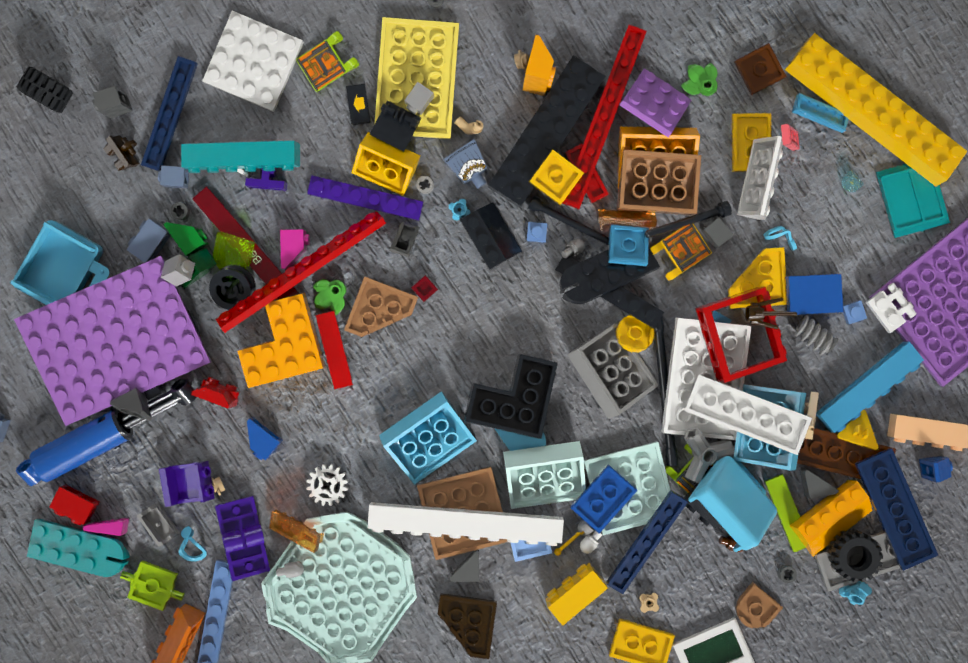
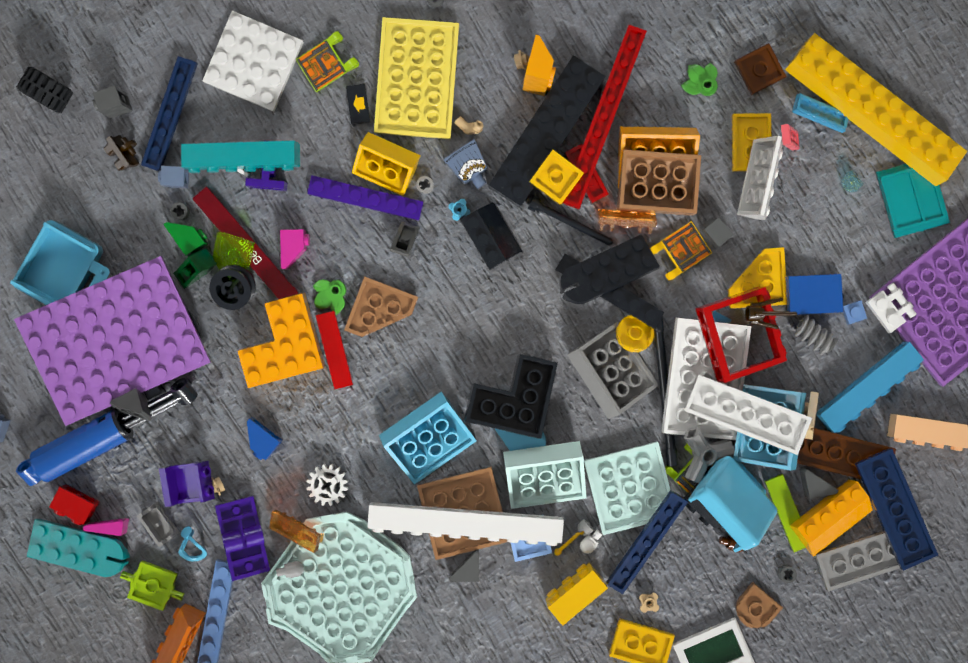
(148, 241): sand blue brick -> none
(177, 270): light grey brick -> none
(217, 393): red slope -> none
(300, 271): red plate -> none
(395, 126): black hinge -> none
(418, 99): light grey brick -> none
(424, 288): dark red plate -> none
(470, 622): dark brown plate -> none
(536, 232): medium blue plate -> none
(573, 248): light grey cylinder -> none
(603, 498): blue tile -> none
(628, 245): dark azure tile -> none
(655, 102): medium lavender plate -> none
(722, 210): black piece -> none
(790, 240): medium azure piece -> none
(856, 593): medium azure plate -> none
(859, 432): yellow piece -> none
(868, 563): black tyre -> none
(935, 468): blue slope -> none

